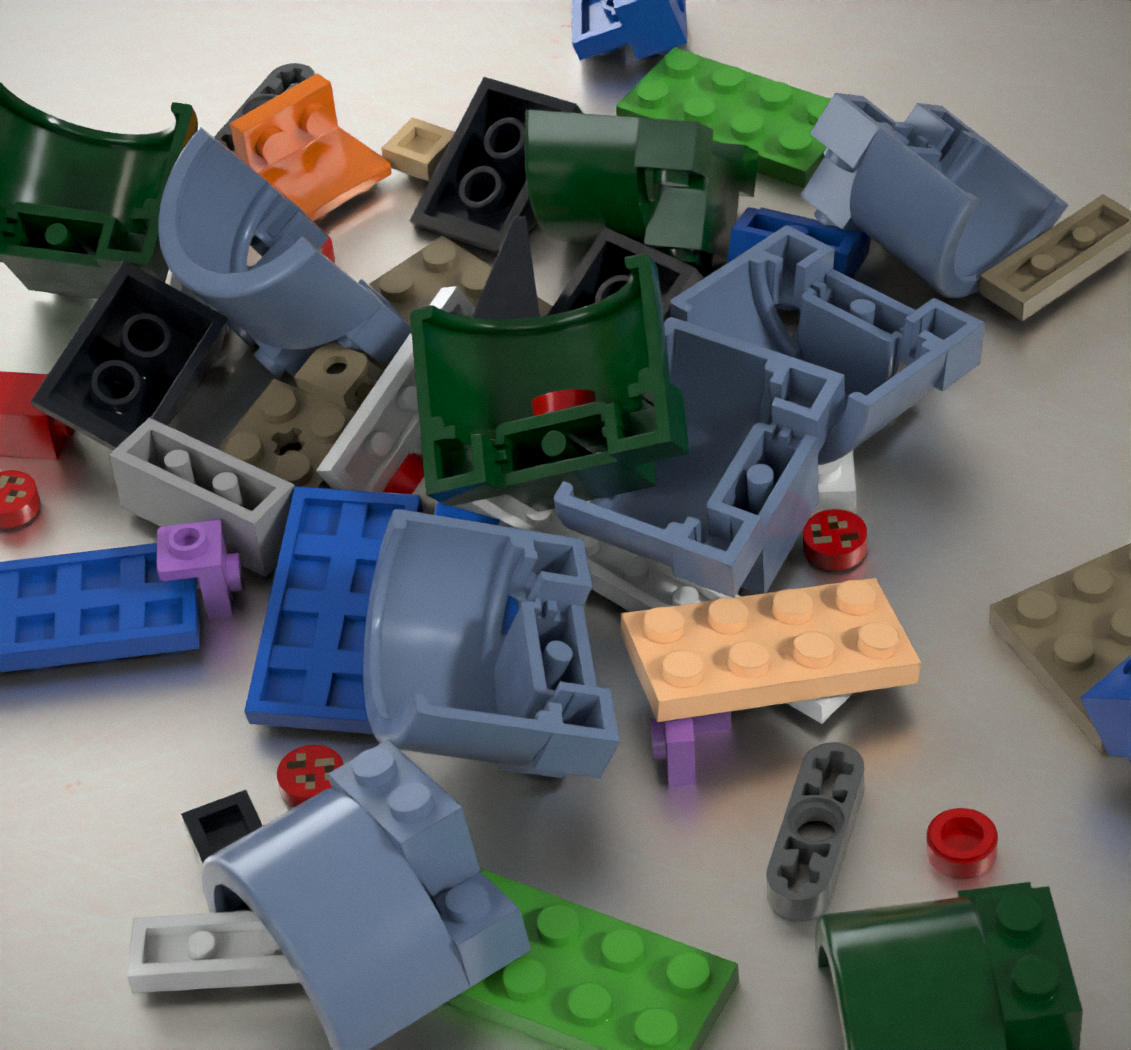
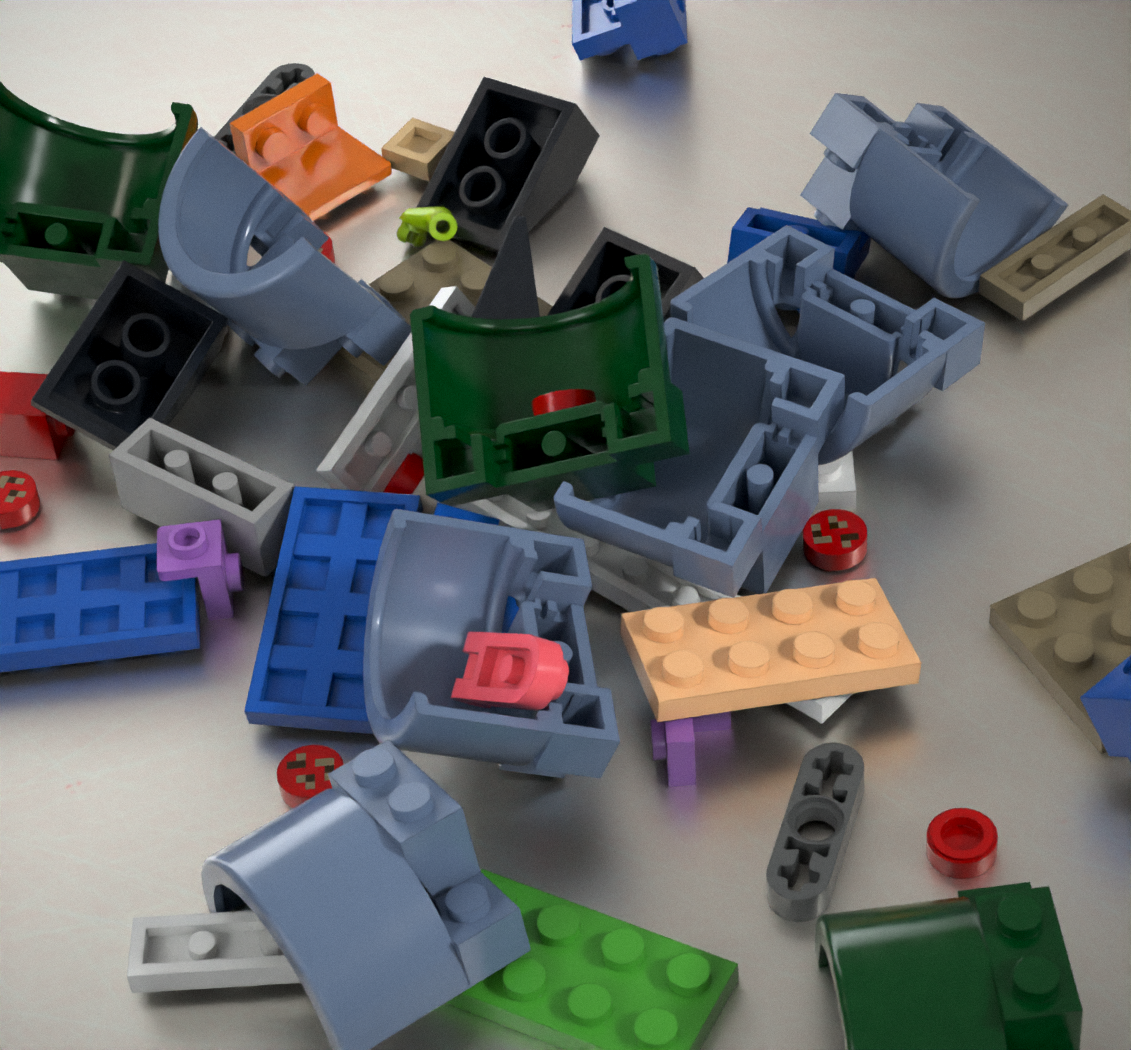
(220, 823): black plate -> none
(307, 414): dark tan plate -> none
(421, 220): none -> lime arm
(511, 671): none -> coral plate
(639, 178): dark green piece -> none
(738, 107): bright green plate -> none

